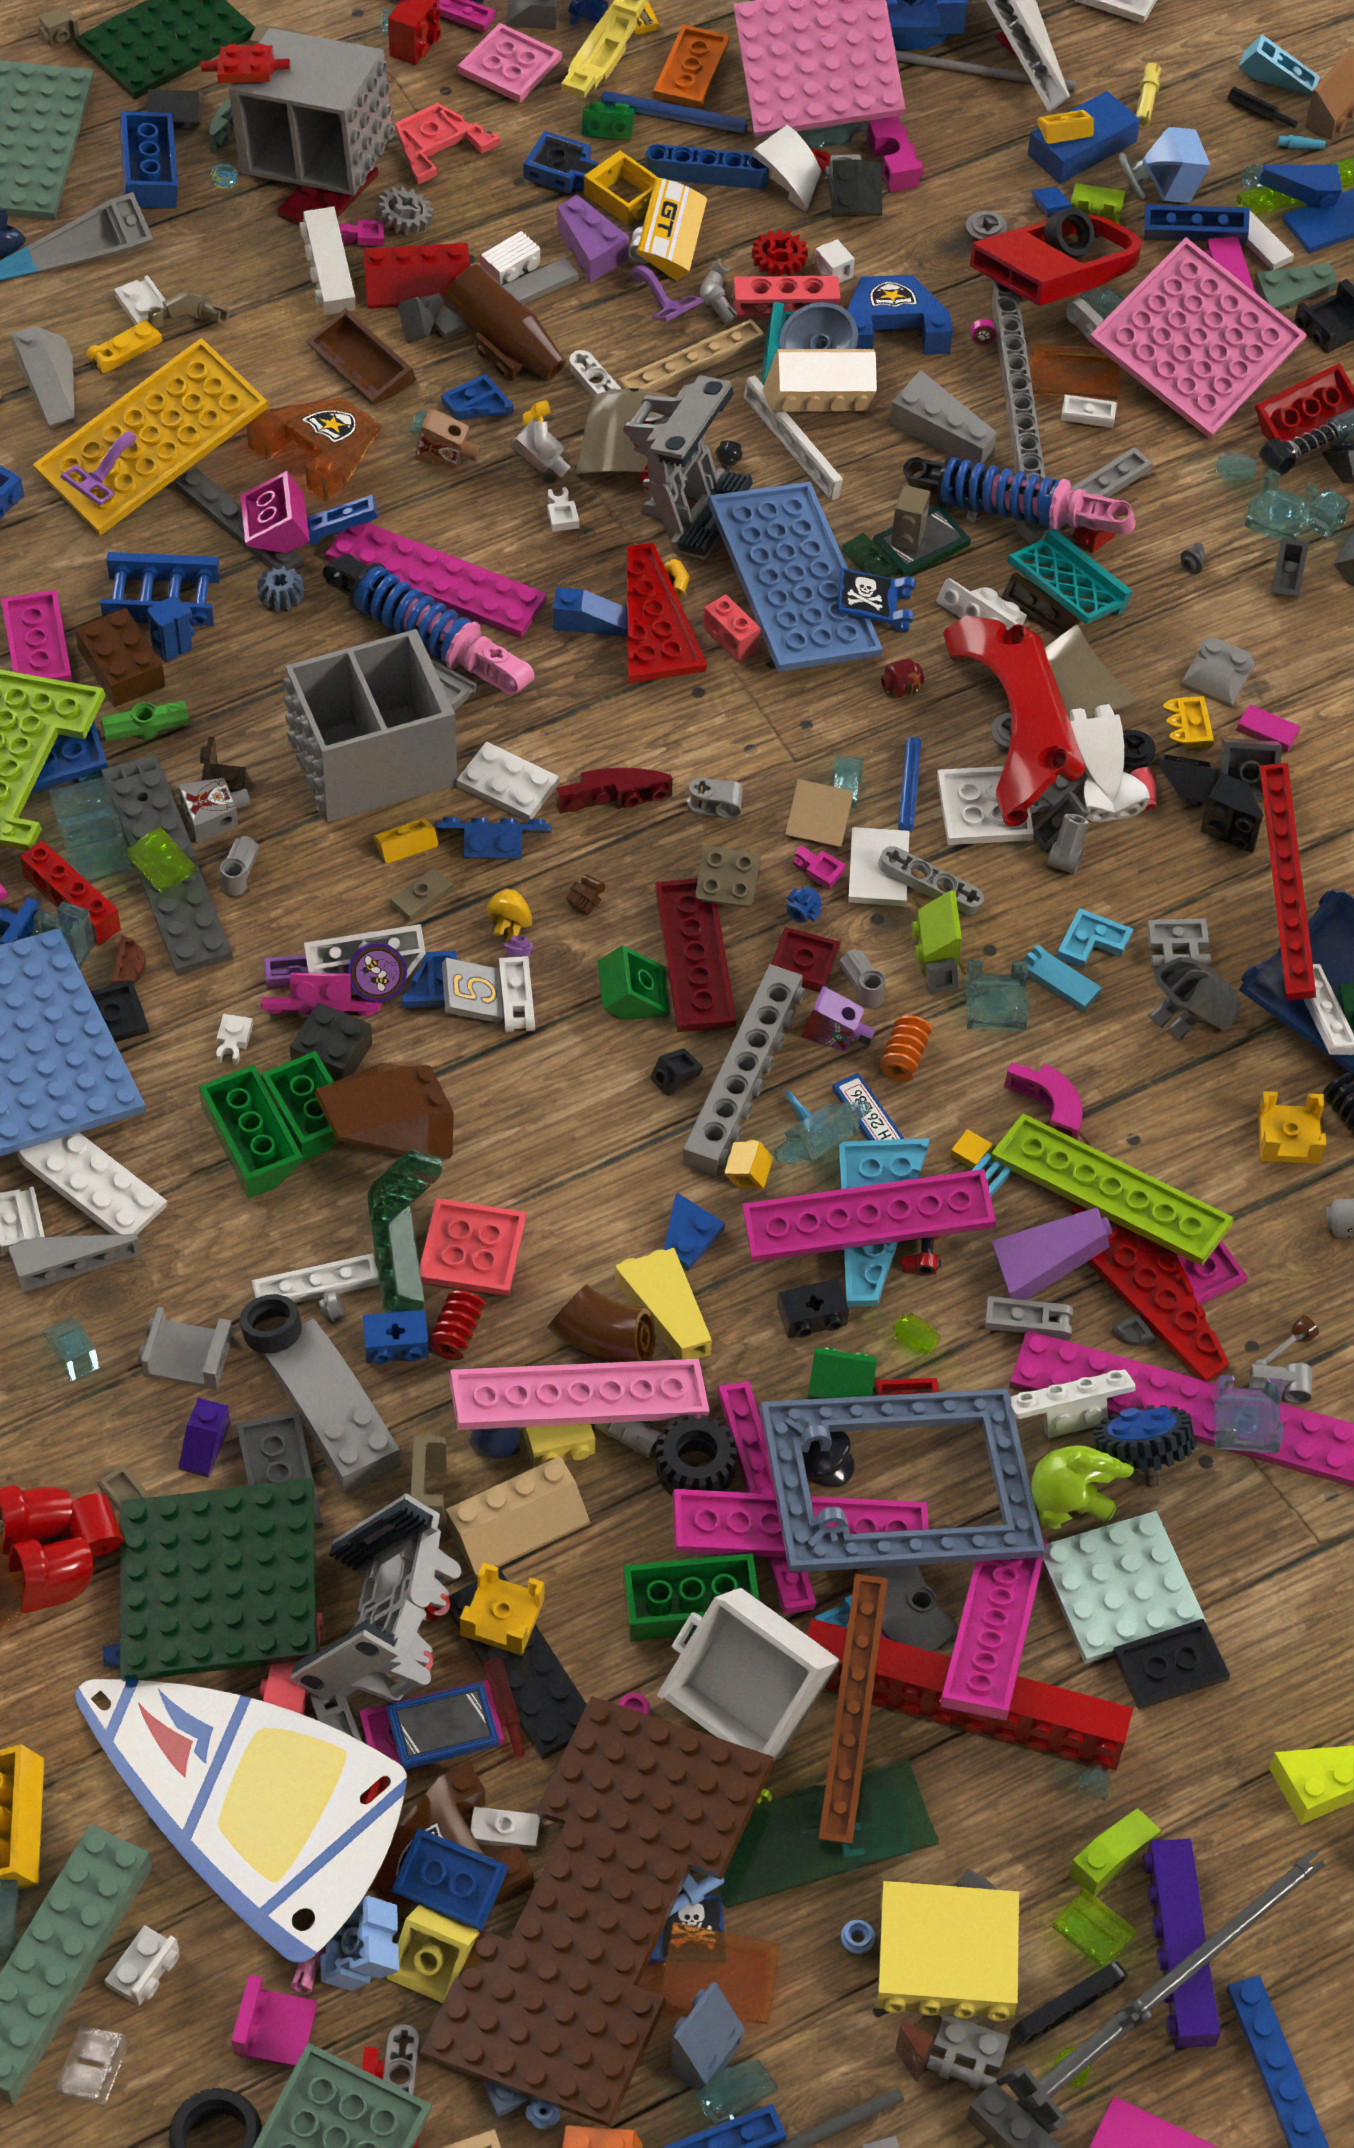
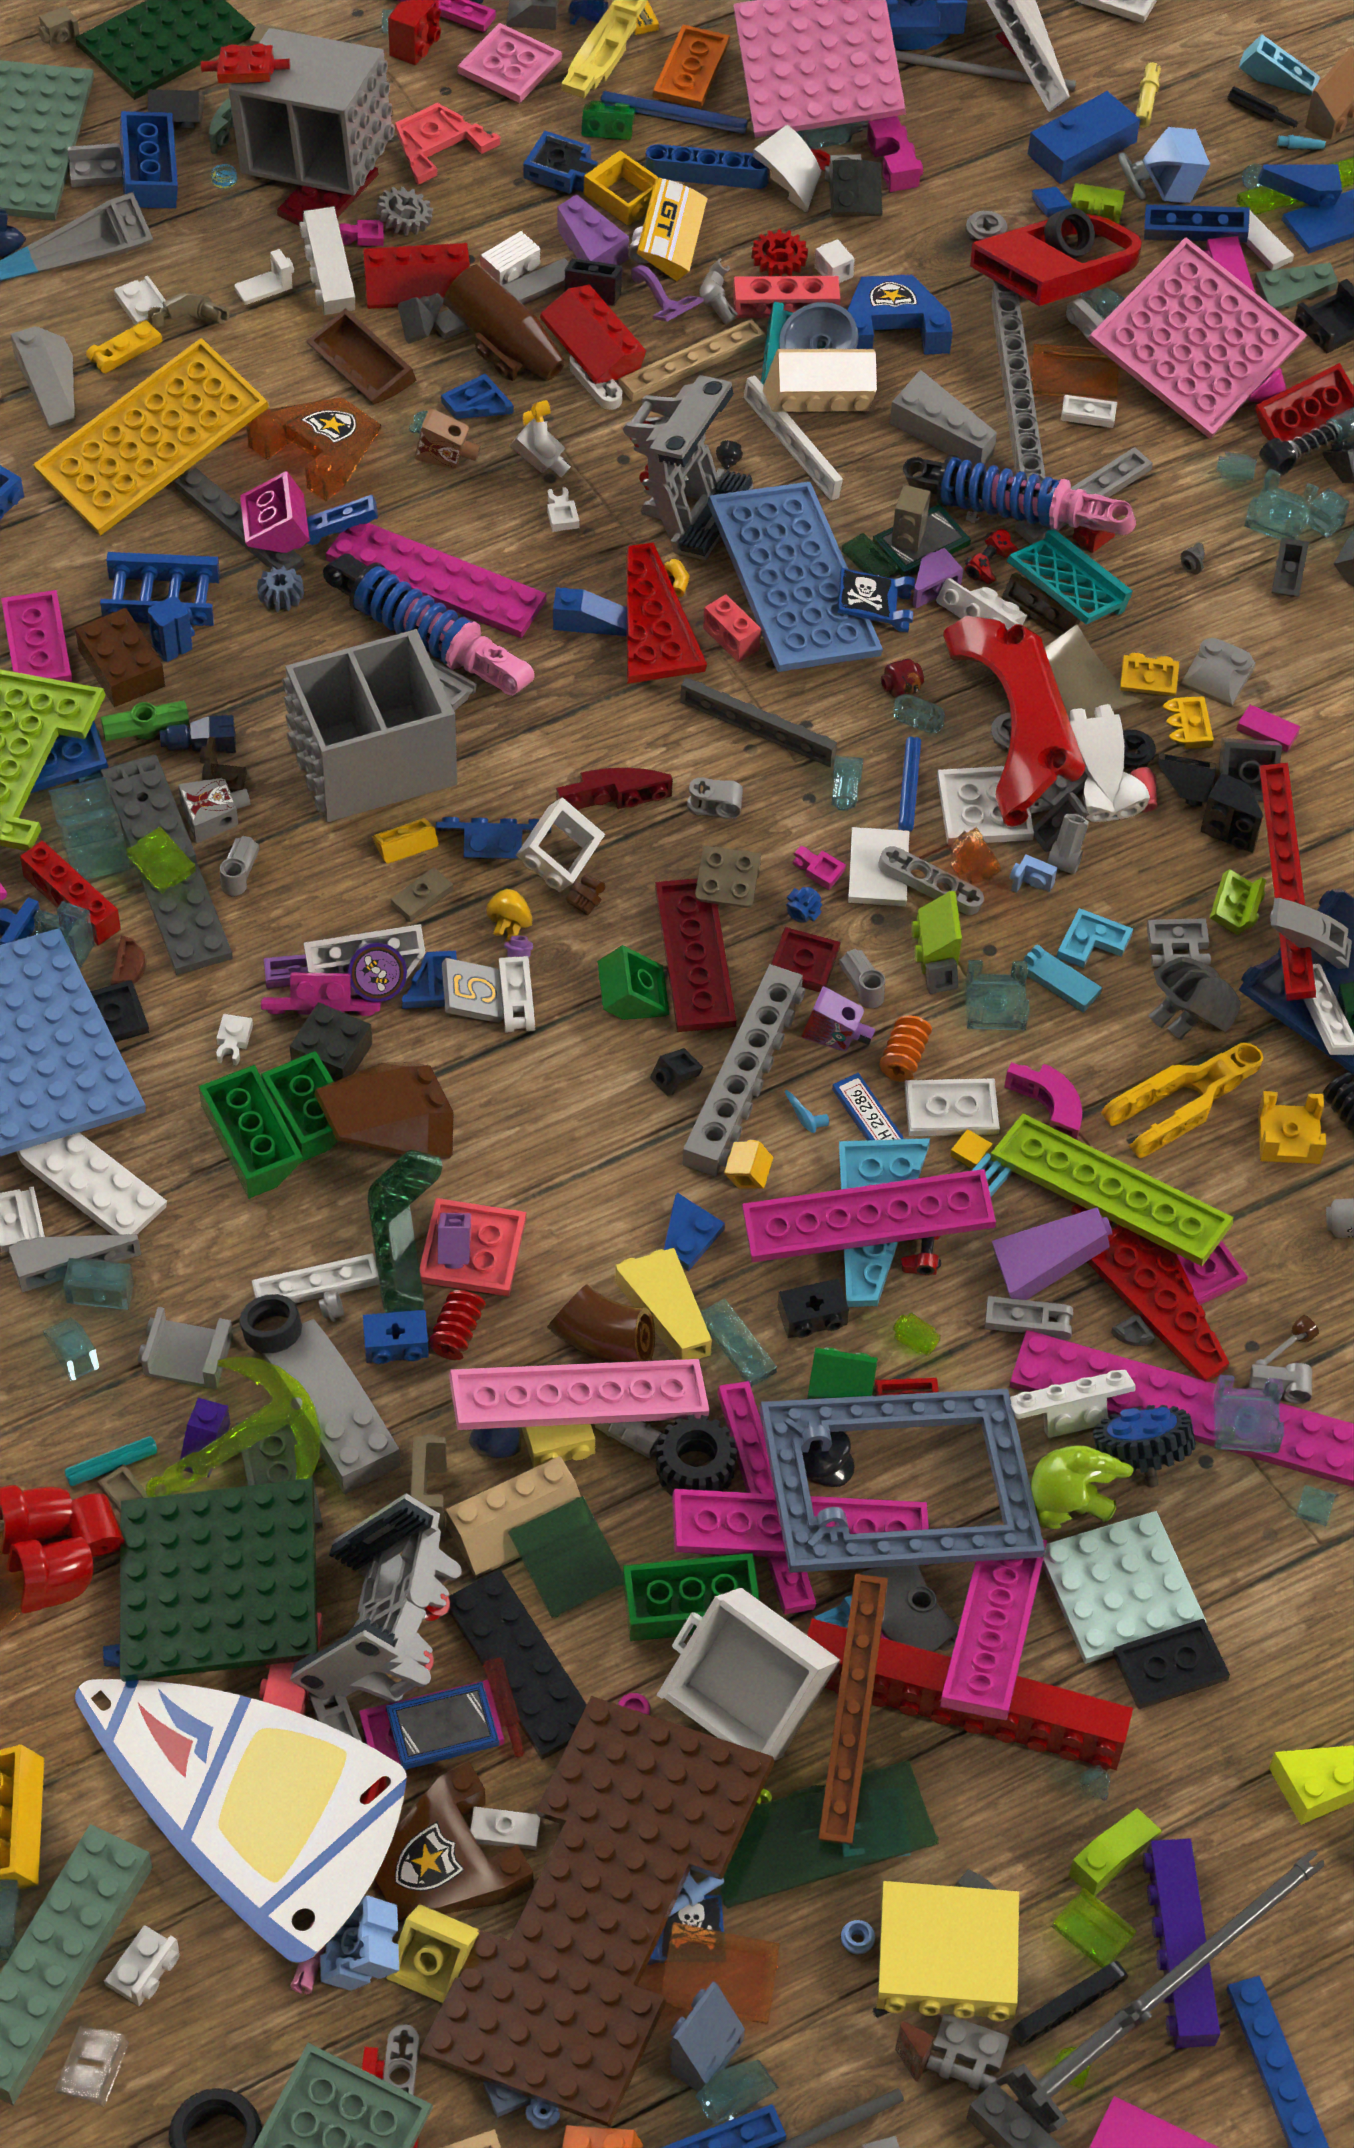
(95, 165): none -> light grey bracket
(96, 478): medium lavender piece -> none
(98, 1283): none -> clear light blue brick
(110, 1461): none -> teal axle
(181, 737): none -> dark blue piece
(255, 1428): none -> clear neon green piece
(268, 283): none -> white bracket
(272, 2025): dark pink bracket -> none
(450, 1878): blue tile -> none
(454, 1239): none -> medium lavender slope
(502, 1611): yellow panel -> none
(507, 781): white plate -> none
(567, 1556): none -> clear green piece
(576, 827): none -> white window
(593, 334): none -> red slope
(603, 277): none -> black brick
(604, 442): dark tan piece -> none
(738, 1343): none -> clear light blue plate
(758, 722): none -> dark grey plate
(819, 813): tan tile -> none
(821, 1132): clear light blue hinge -> none
(919, 713): none -> clear light blue beam
(932, 574): none -> medium lavender slope
(951, 1107): none -> white tile
(973, 857): none -> clear orange cone
(979, 565): none -> red piece
(983, 332): tile -> none
(1035, 872): none -> light blue bracket
(1066, 126): yellow slope -> none
(1149, 674): none -> yellow bracket
(1209, 1079): none -> yellow piece
(1237, 902): none -> lime bracket
(1272, 386): none -> dark pink hat
(1312, 929): none -> light grey slope
(1315, 1505): none -> clear light blue tile

